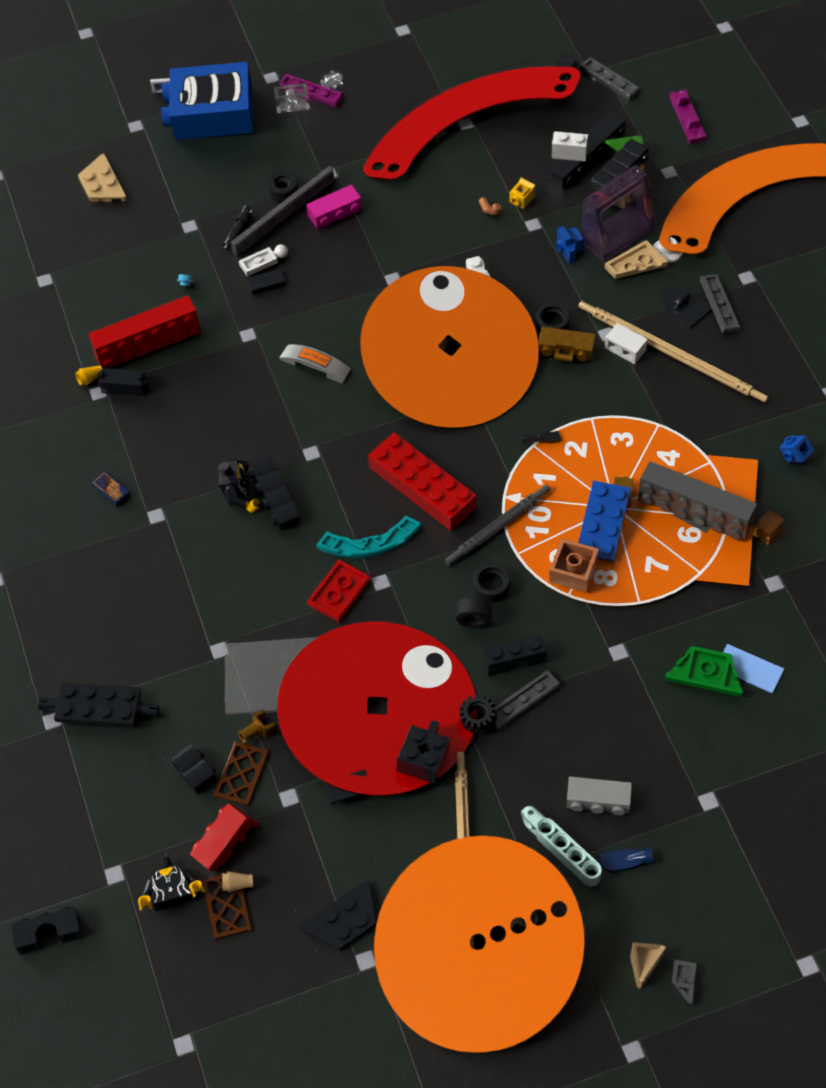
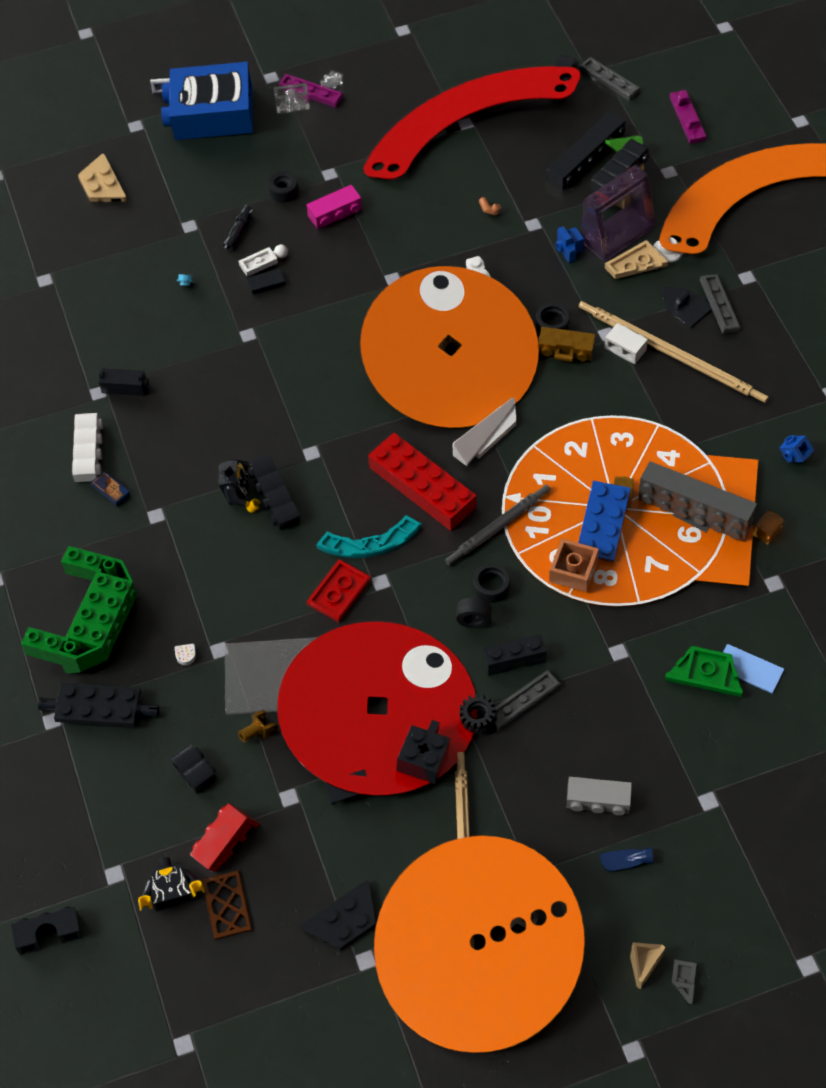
(86, 447): none -> white brick
(88, 375): yellow cone -> none
(97, 619): none -> green wedge
(145, 332): red brick -> none
(185, 654): none -> white tile
(236, 881): tan cone -> none
(251, 785): reddish brown window -> none
(282, 211): flat silver tile -> none
(317, 360): light grey slope -> none
(486, 433): none -> white wedge
(522, 193): yellow window -> none
(537, 821): light aqua piece -> none
(548, 437): black piece -> none
(569, 146): white brick -> none

